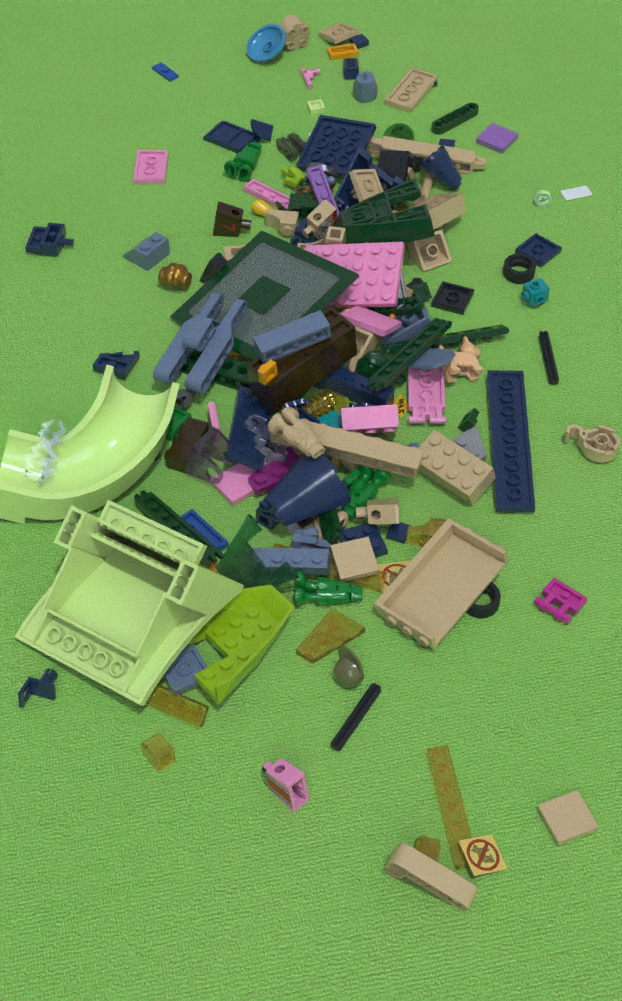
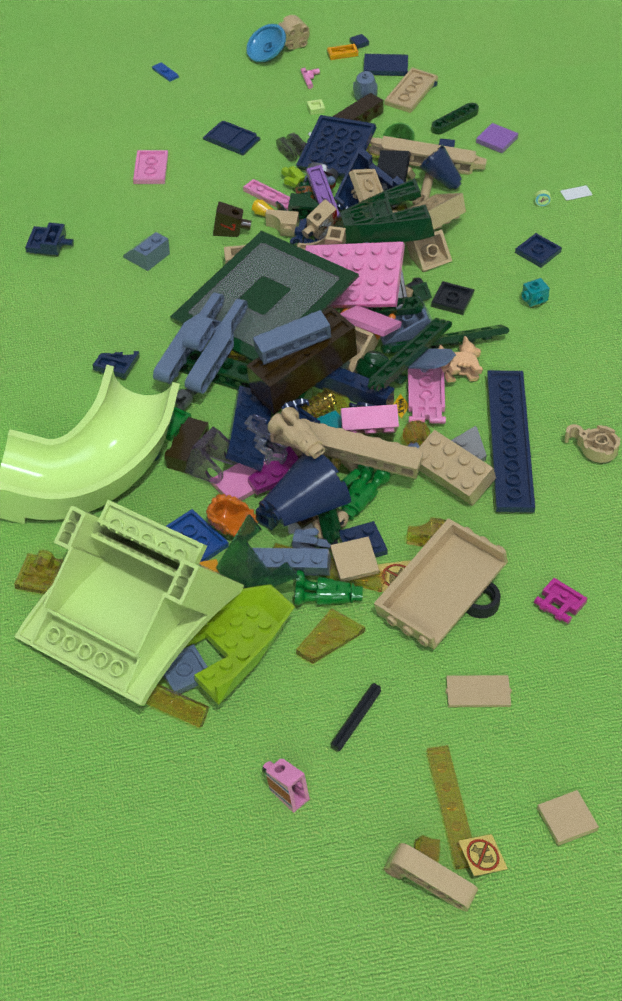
(38, 572): none -> clear yellow plate
(42, 687): dark blue bracket -> none
(47, 444): piece -> none
(158, 752): clear yellow panel -> none
(164, 515): dark green hinge -> none
(175, 275): pearl gold hair -> none
(213, 266): black slope -> none
(213, 415): bright pink tile -> none
(228, 513): none -> orange piece
(243, 162): green piece -> none
(261, 129): dark blue brick -> none
(267, 372): light orange plate -> none
(338, 33): tan tile -> none
(348, 668): olive cap -> none
(351, 68): dark blue slope -> none
(363, 109): none -> dark brown brick
(386, 64): none -> dark blue tile
(388, 510): tan torso -> none
(398, 532): dark blue tile -> none
(414, 163): black plant -> none
(415, 432): none -> clear yellow piece
(469, 420): dark green plate -> none
(478, 691): none -> tan piece
(519, 277): black tyre -> none
(549, 358): black axle -> none

